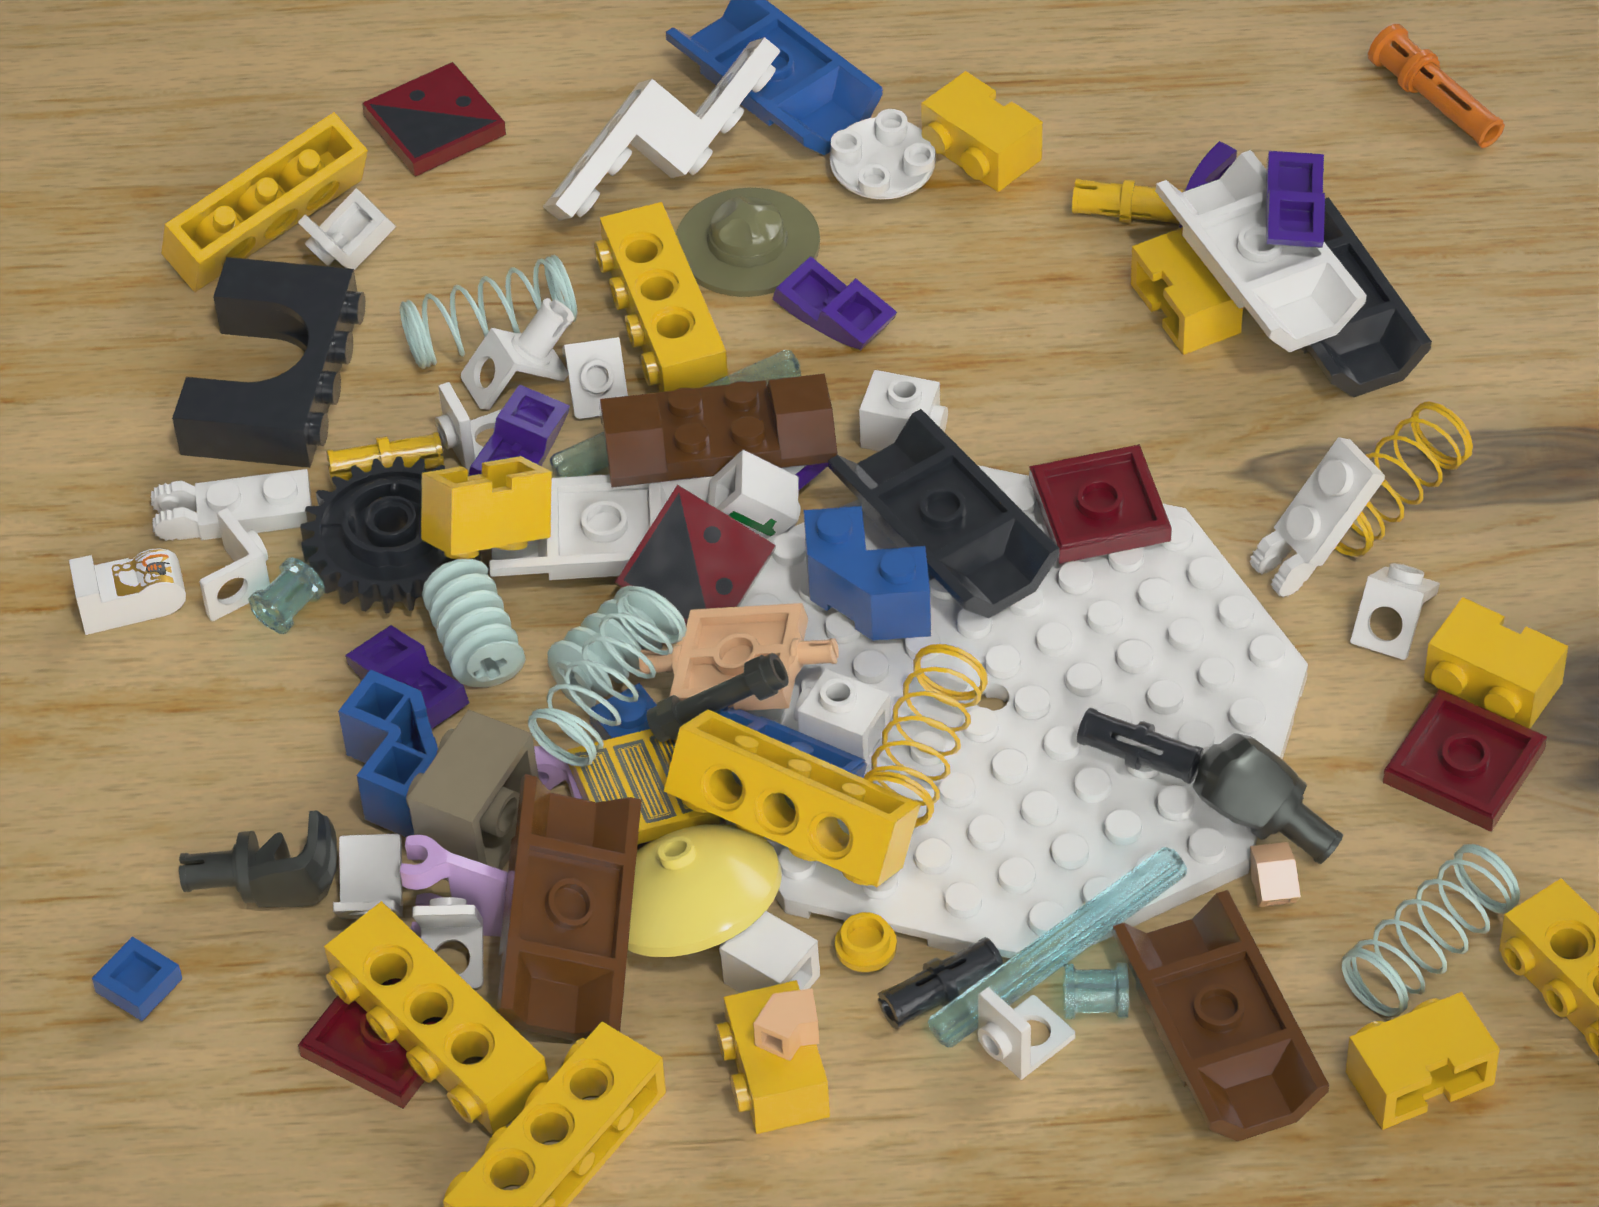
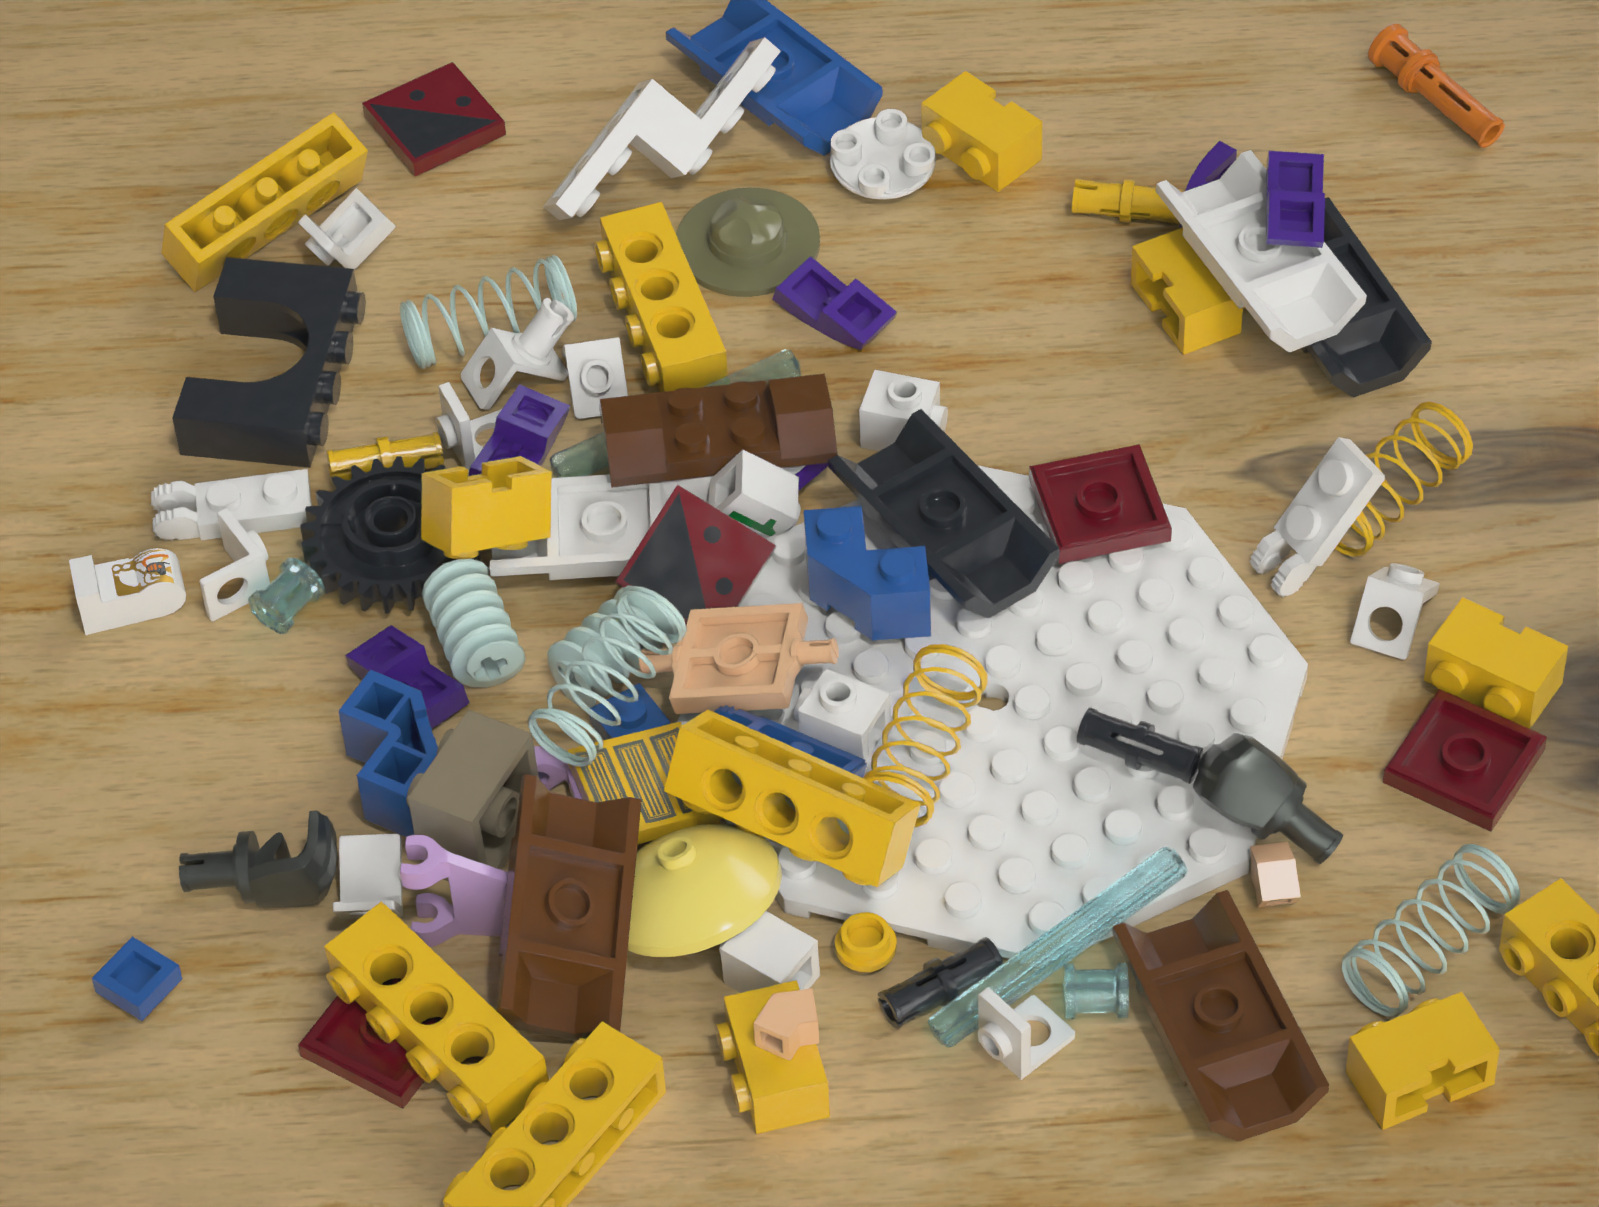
(454, 920): white bracket -> none
(761, 678): pearl dark grey bar -> none

